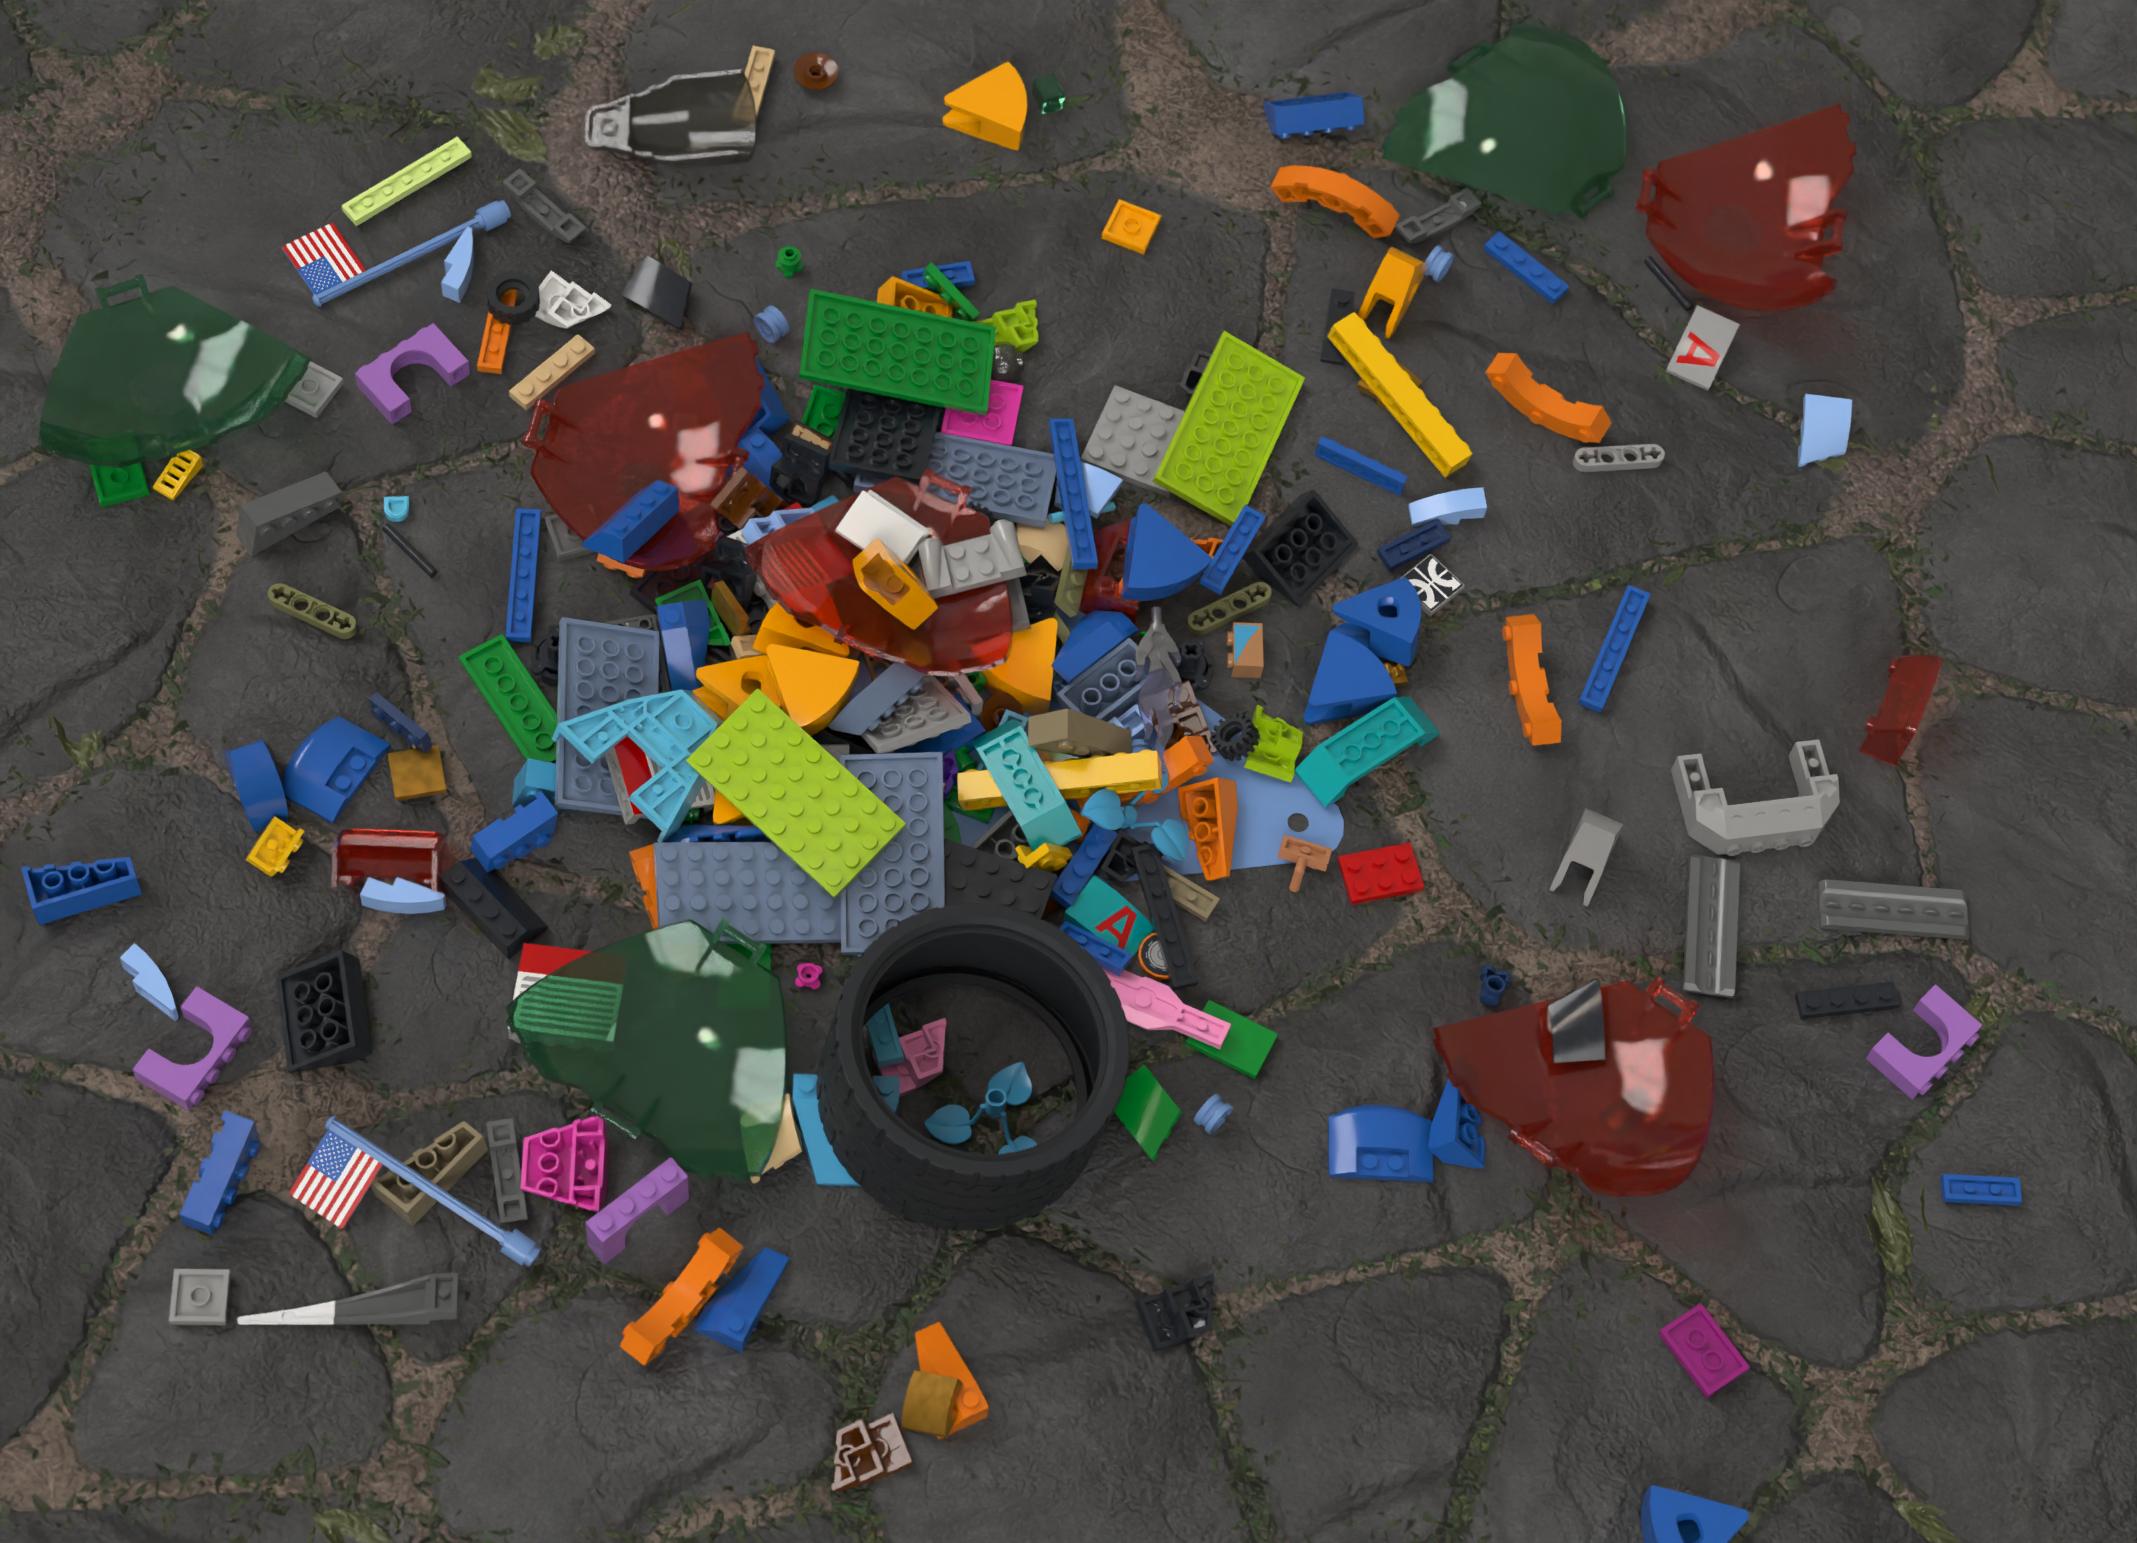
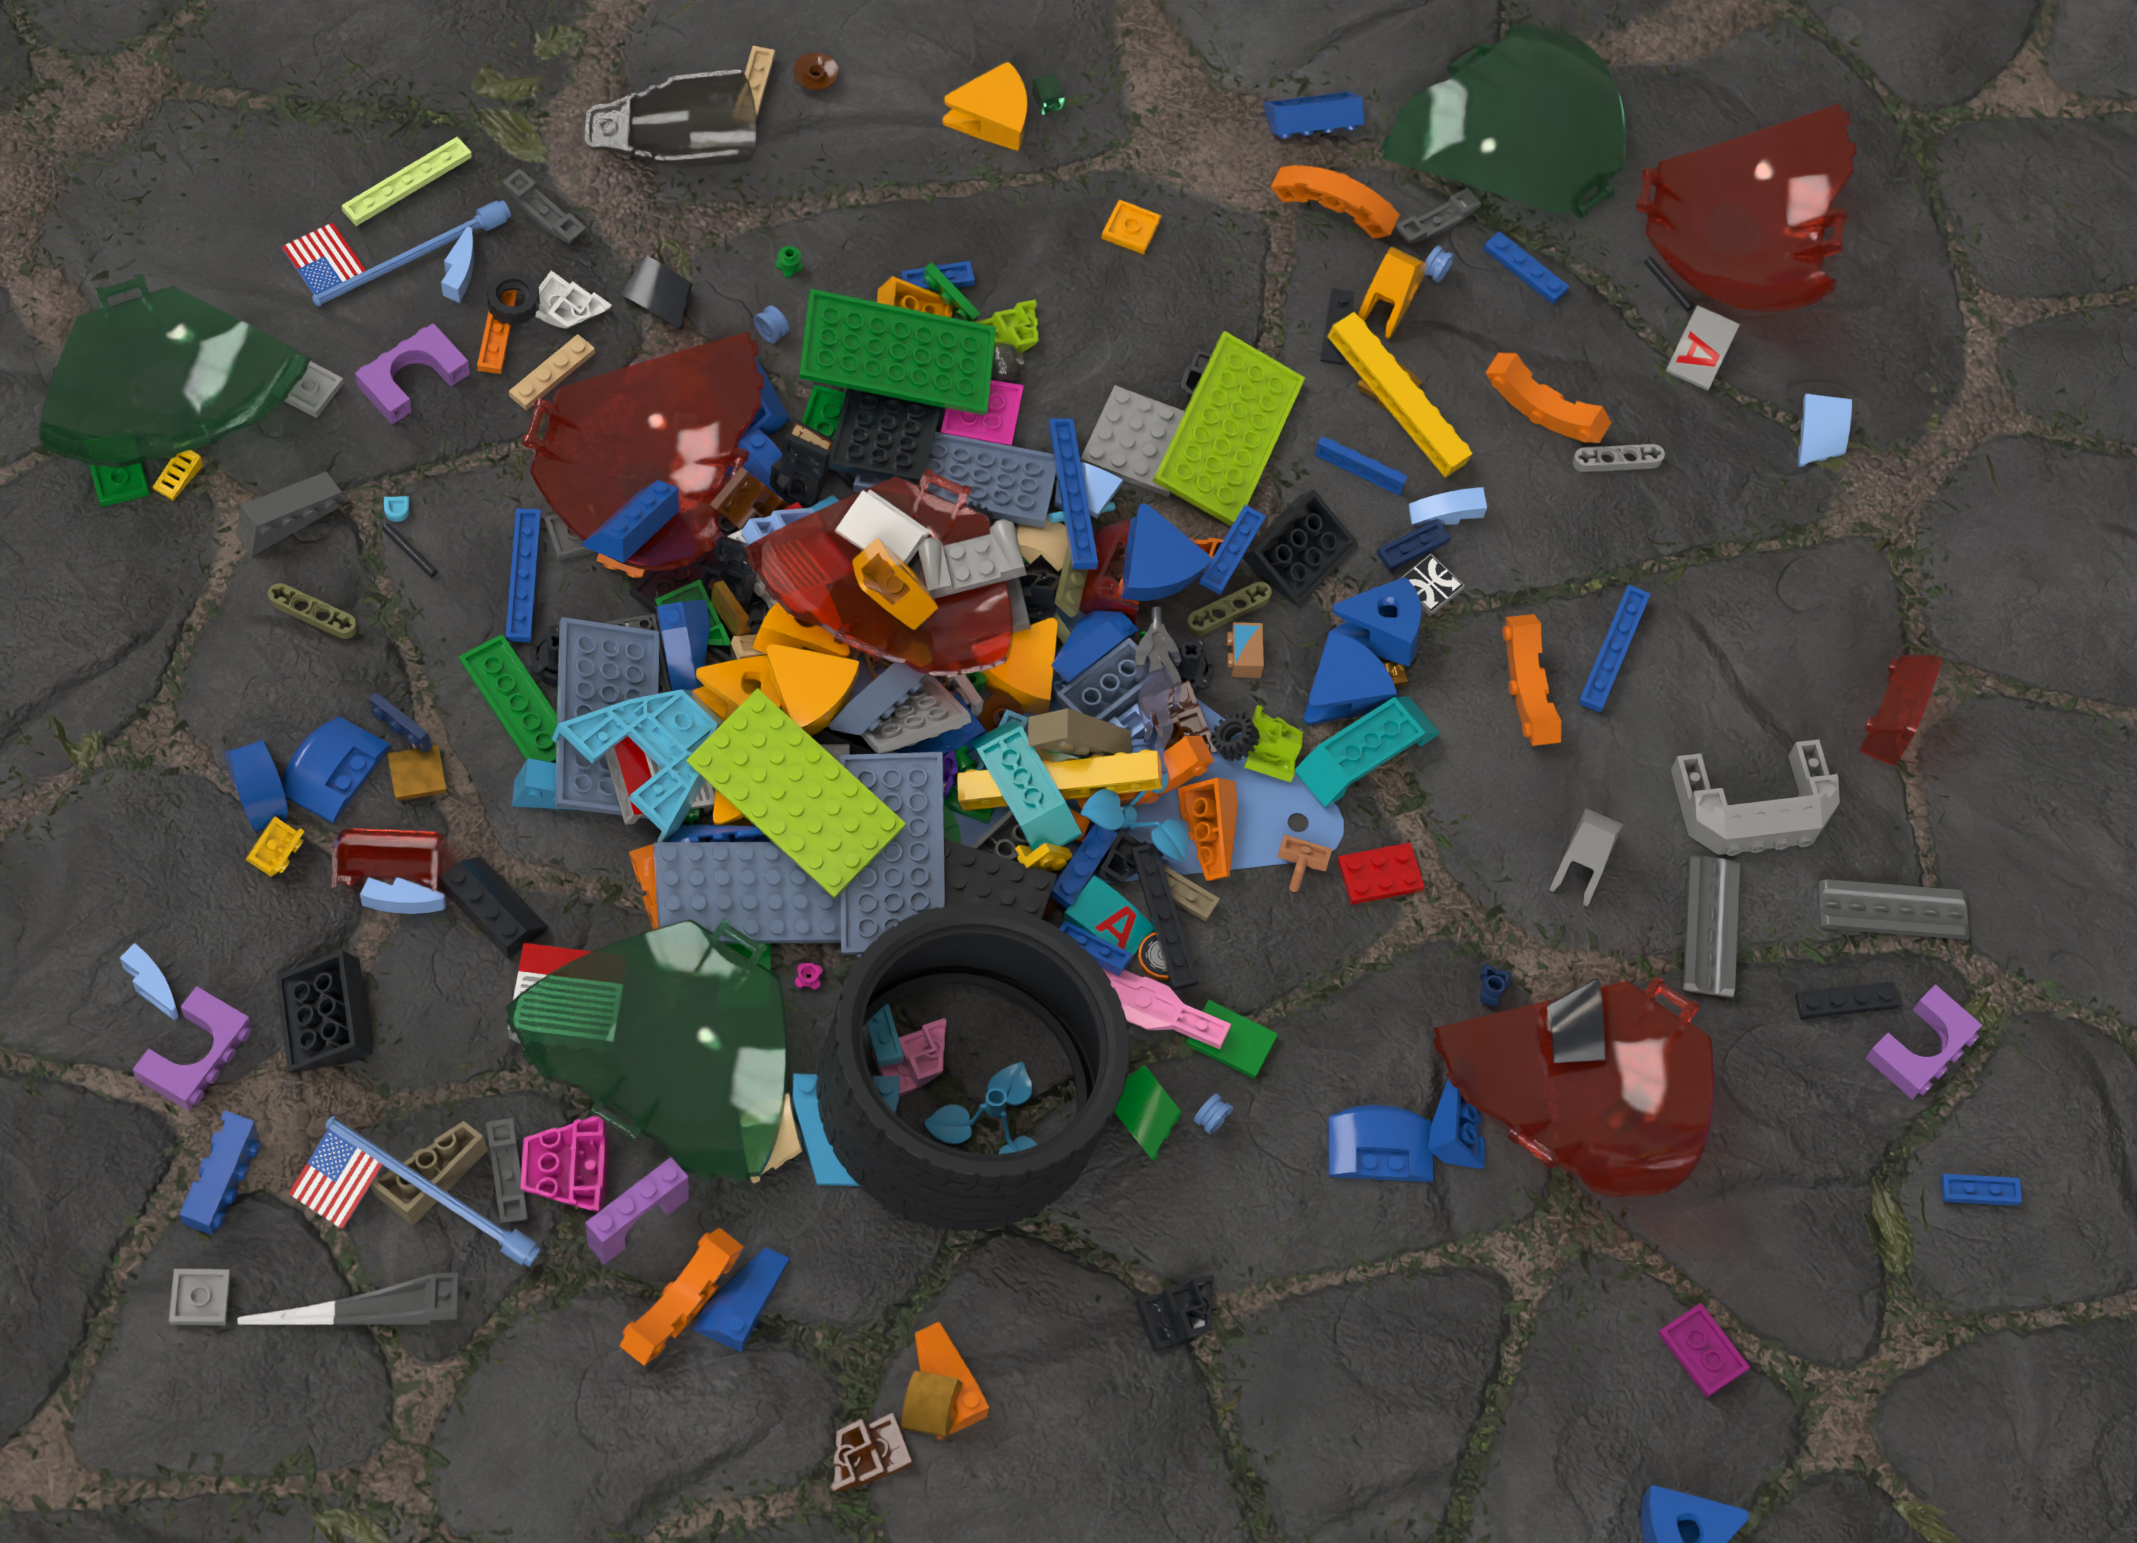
(79, 887): blue wedge -> none
(517, 835): blue wedge -> none

